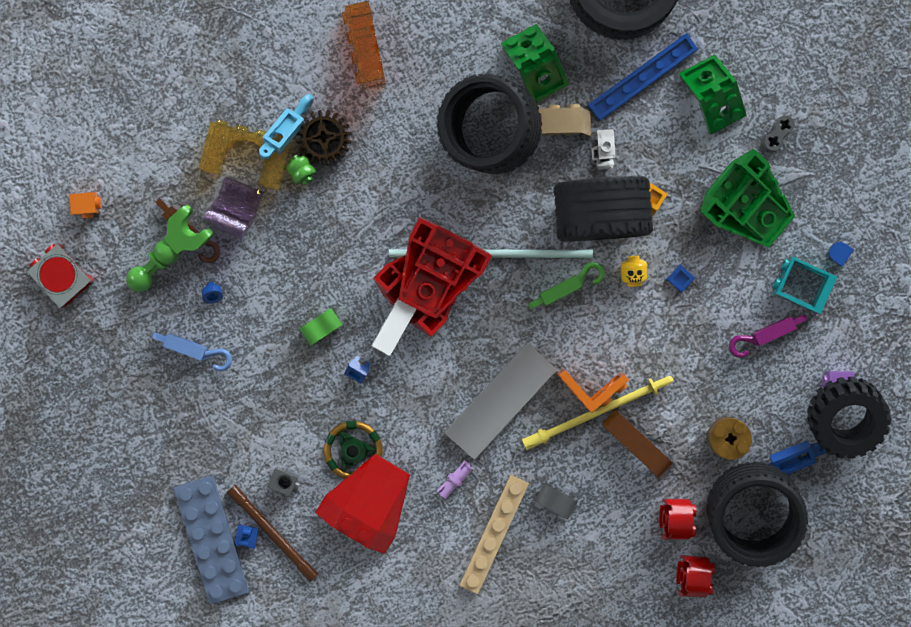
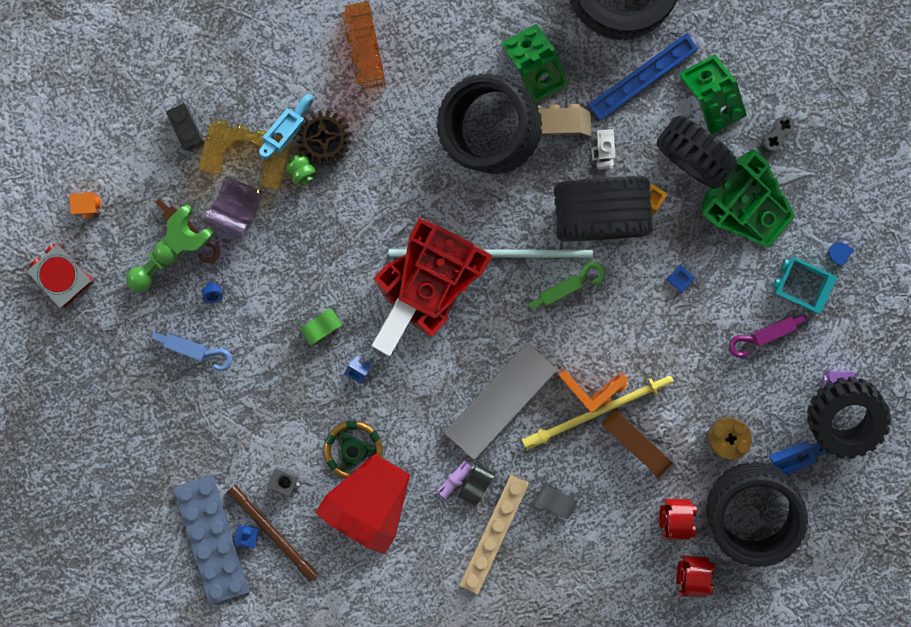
(185, 127): none -> pearl dark grey brick
(476, 485): none -> pearl dark grey axle
(634, 271): yellow head -> none
(696, 152): none -> black tyre

